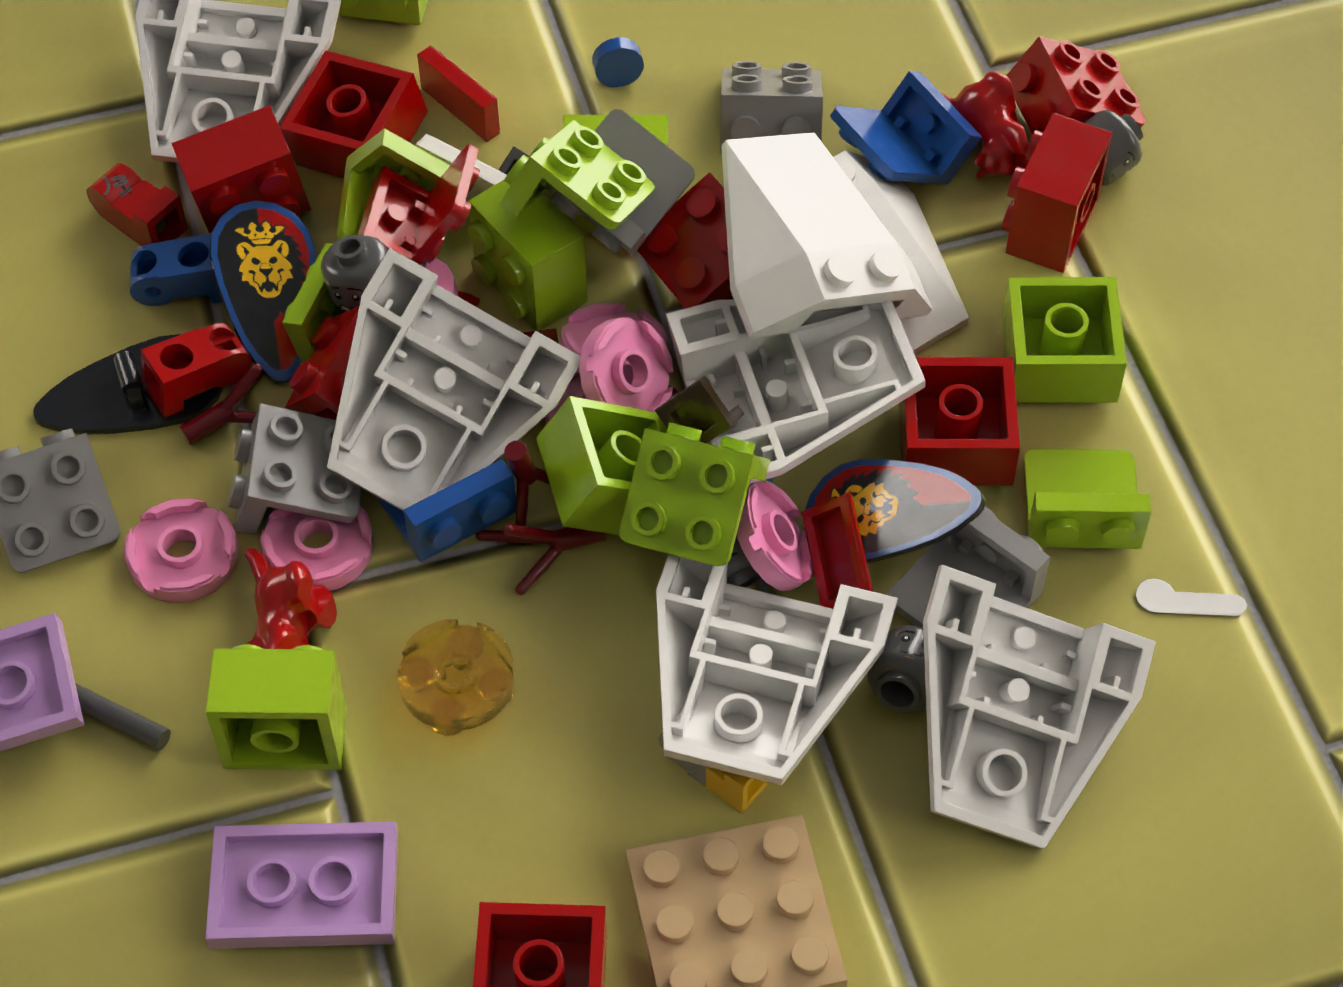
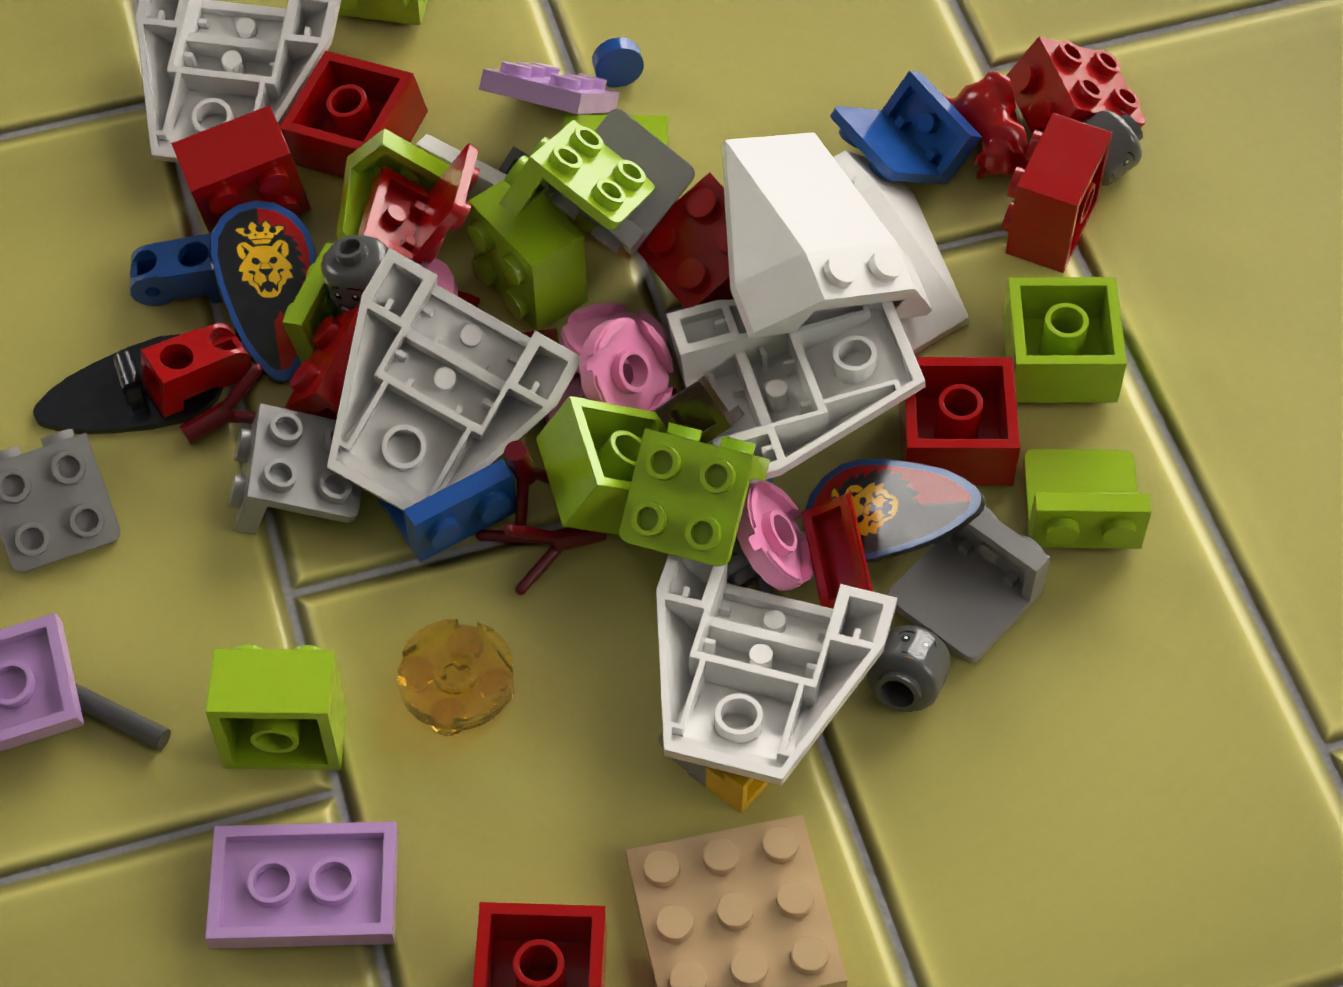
(137, 206): red leg -> none
(188, 576): bright pink tile -> none
(287, 603): red animal -> none
(330, 565): bright pink tile -> none
(459, 93): red tile -> none
(544, 86): none -> lavender plate
(770, 101): light grey bracket -> none
(1019, 706): white wedge -> none
(1160, 597): white sticker -> none

